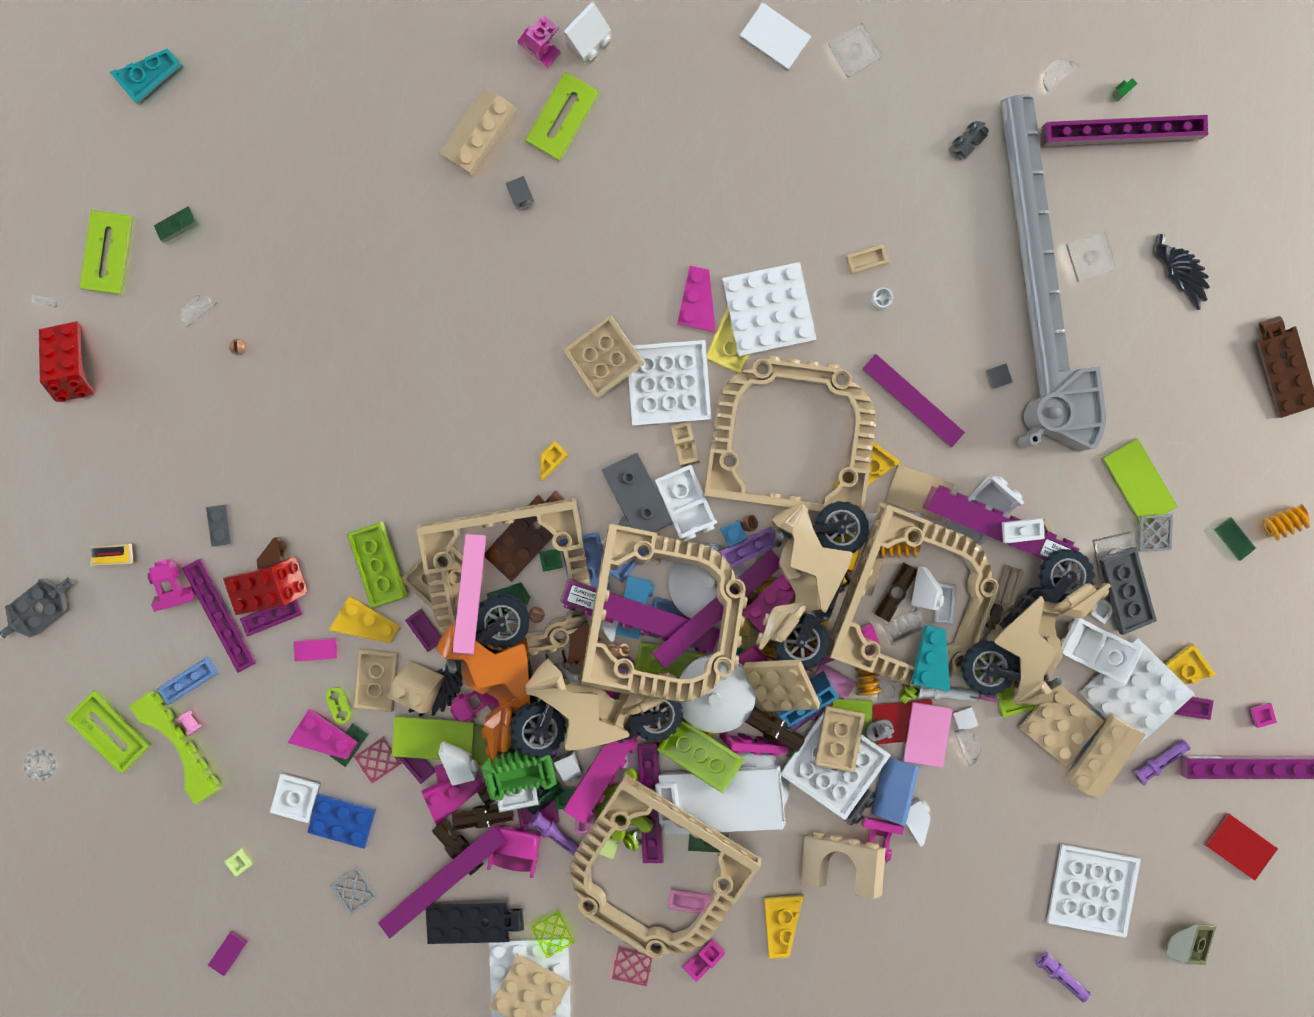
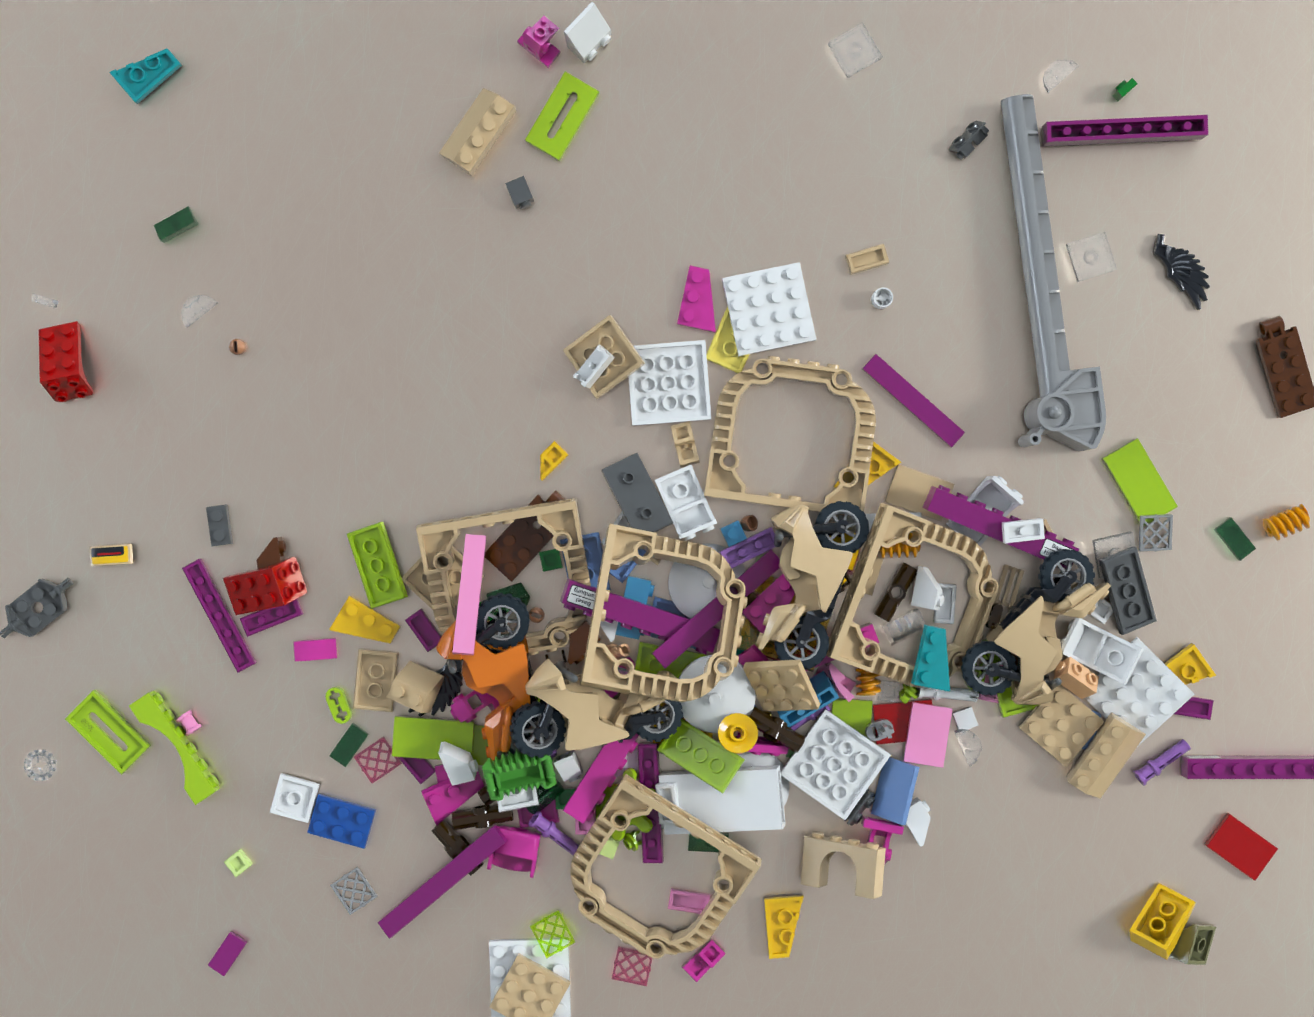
(117, 253): lime piece -> none
(163, 572): dark pink tile -> none
(187, 681): medium blue tile -> none
(322, 736): dark pink wing -> none
(463, 922): black hinge -> none
(594, 366): none -> white hinge
(741, 724): none -> yellow dish
(775, 36): white tile -> none
(837, 677): none -> bright pink slope
(839, 738): tan tile -> none
(999, 376): dark grey tile -> none
(1057, 971): medium lavender pin -> none
(1076, 678): none -> light nougat brick
(1093, 890): white plate -> none
(1162, 921): none -> yellow slope
(1263, 715): dark pink plate -> none

